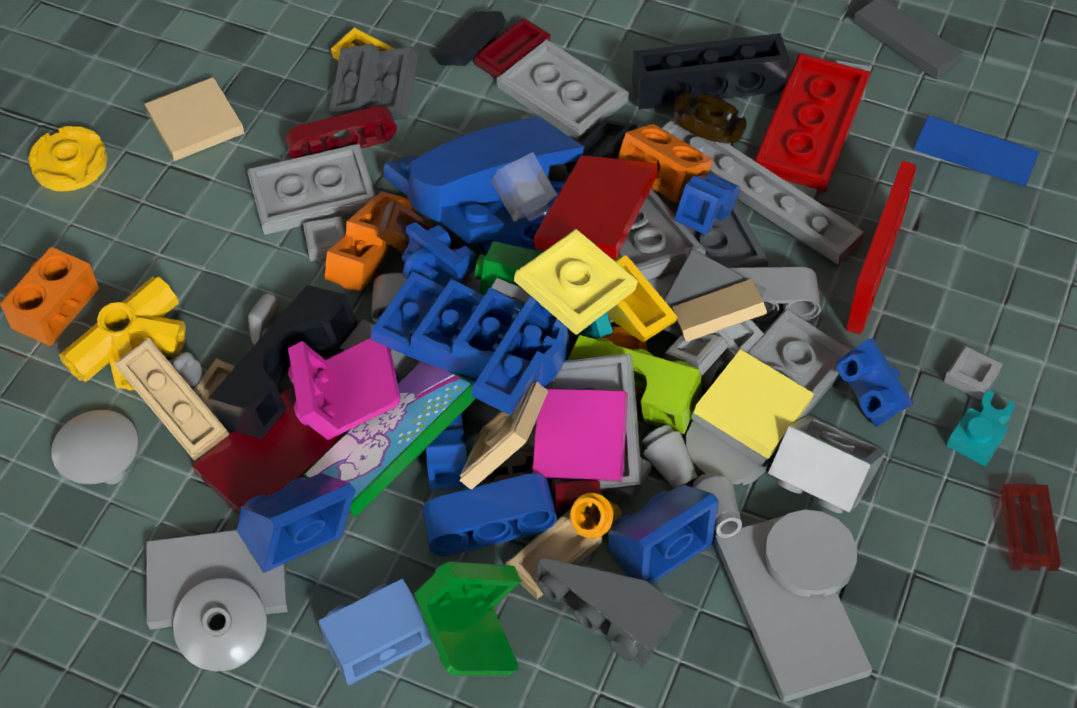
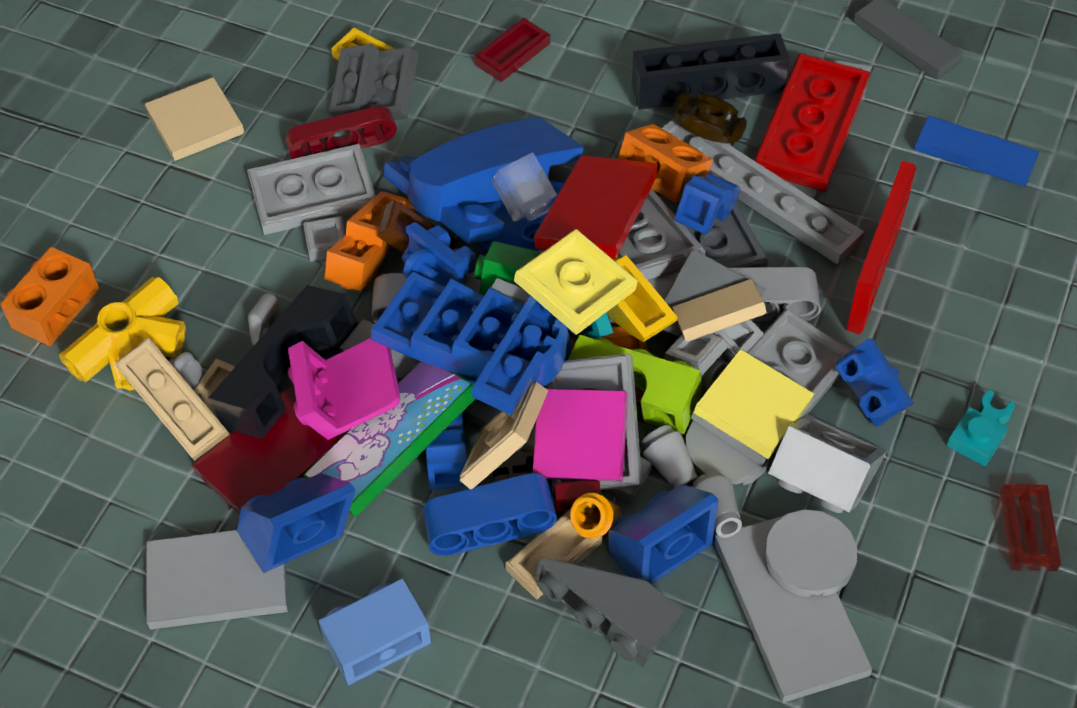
(68, 158): yellow tile -> none
(95, 447): light grey dish -> none
(239, 637): light grey dish -> none
(462, 618): green bracket -> none
(470, 38): black tile -> none
(562, 90): light grey tile -> none
(605, 140): black tile -> none
(973, 372): light grey tile -> none

